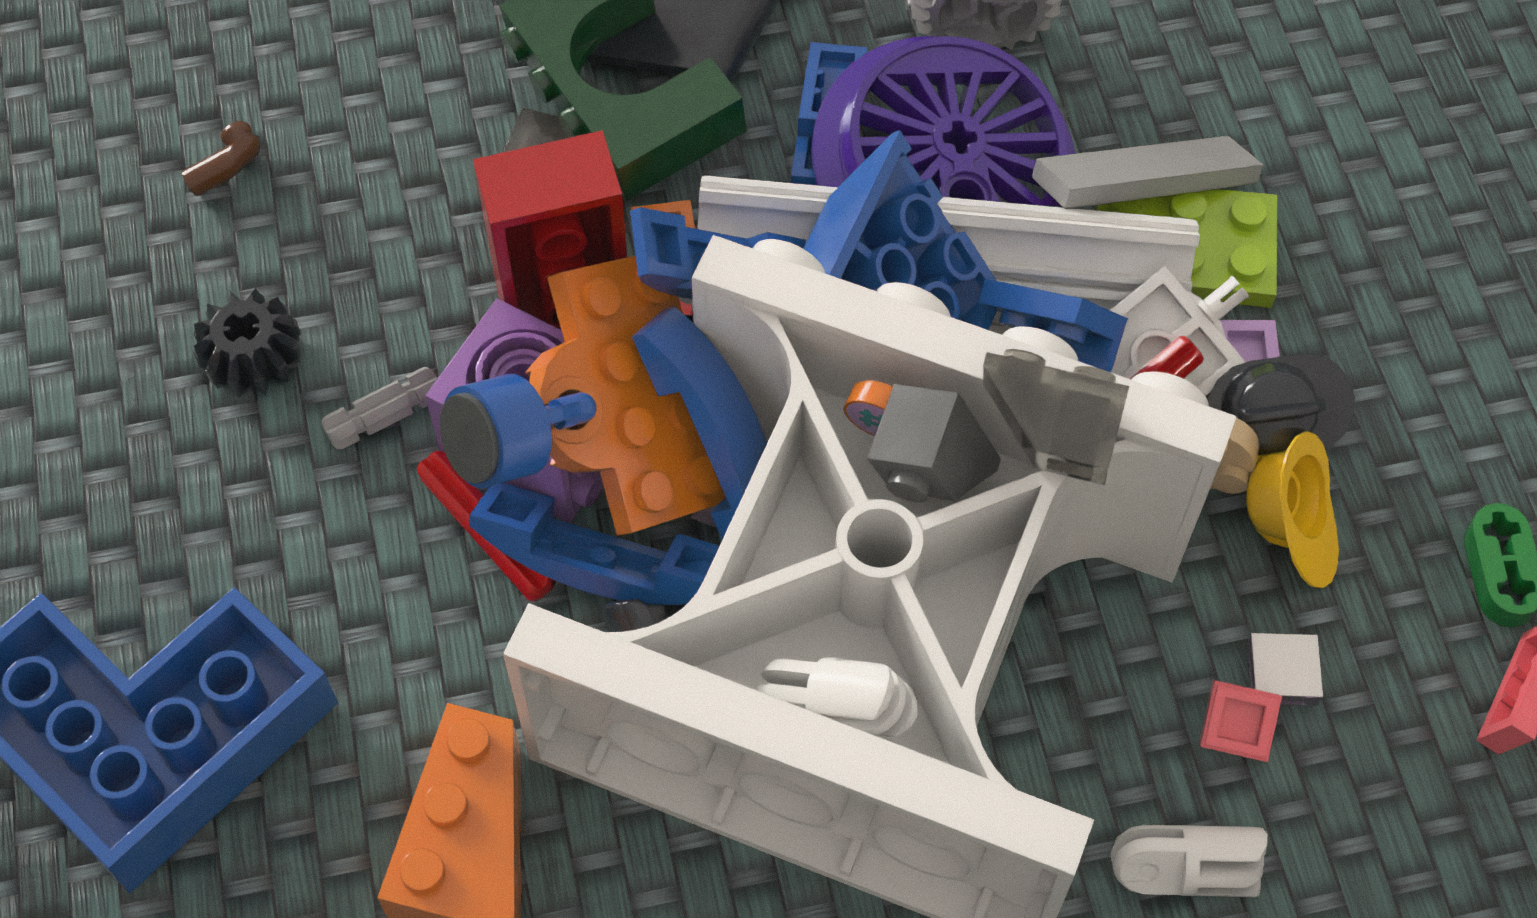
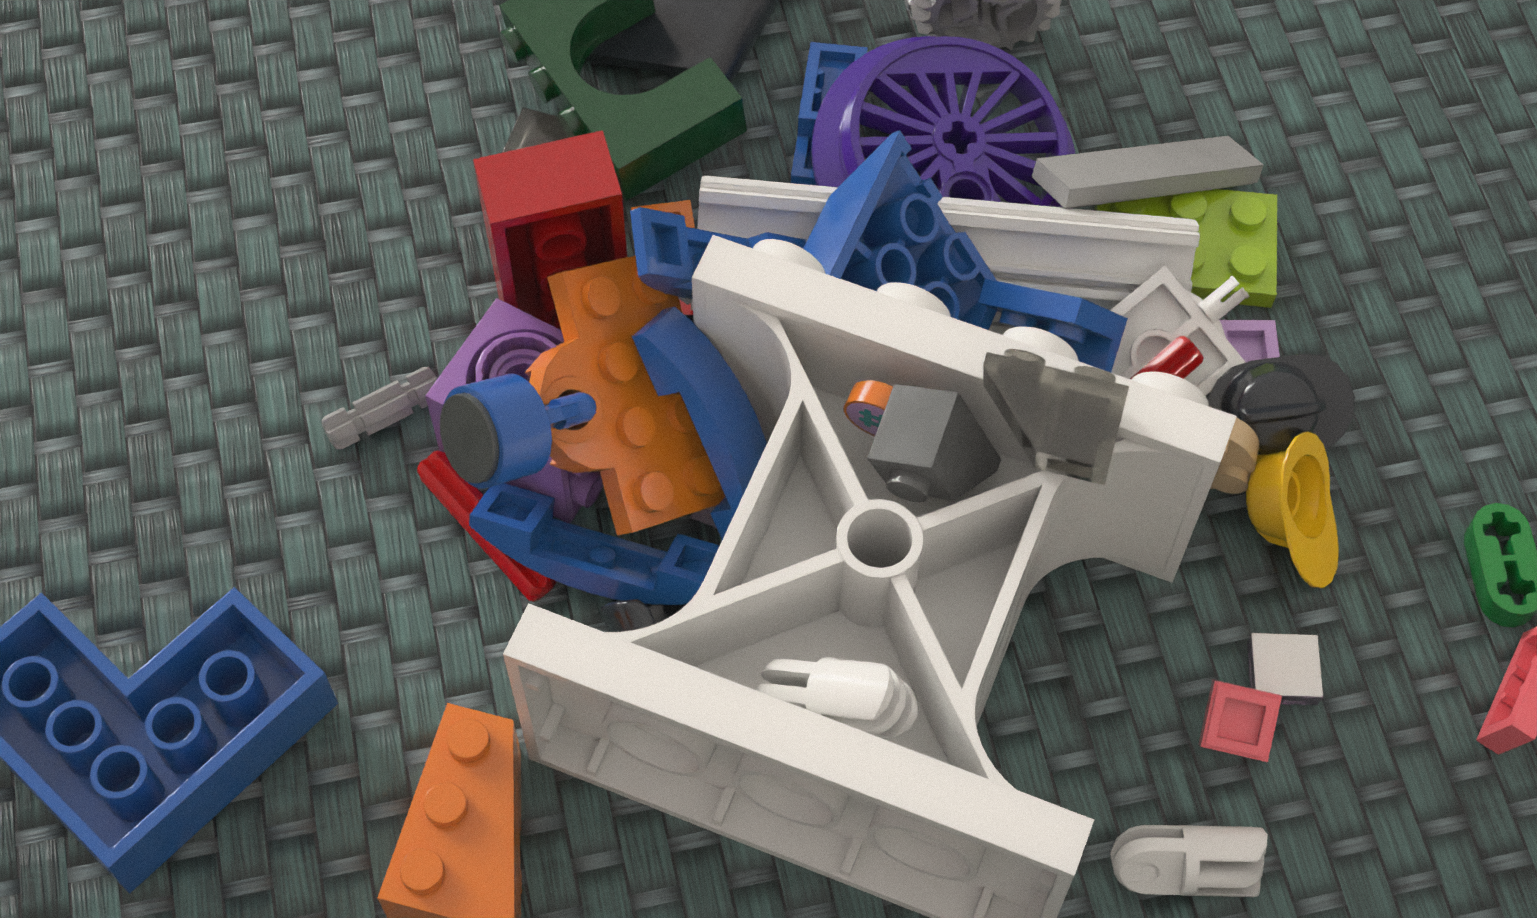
(225, 163): reddish brown arm -> none
(247, 343): black gear -> none

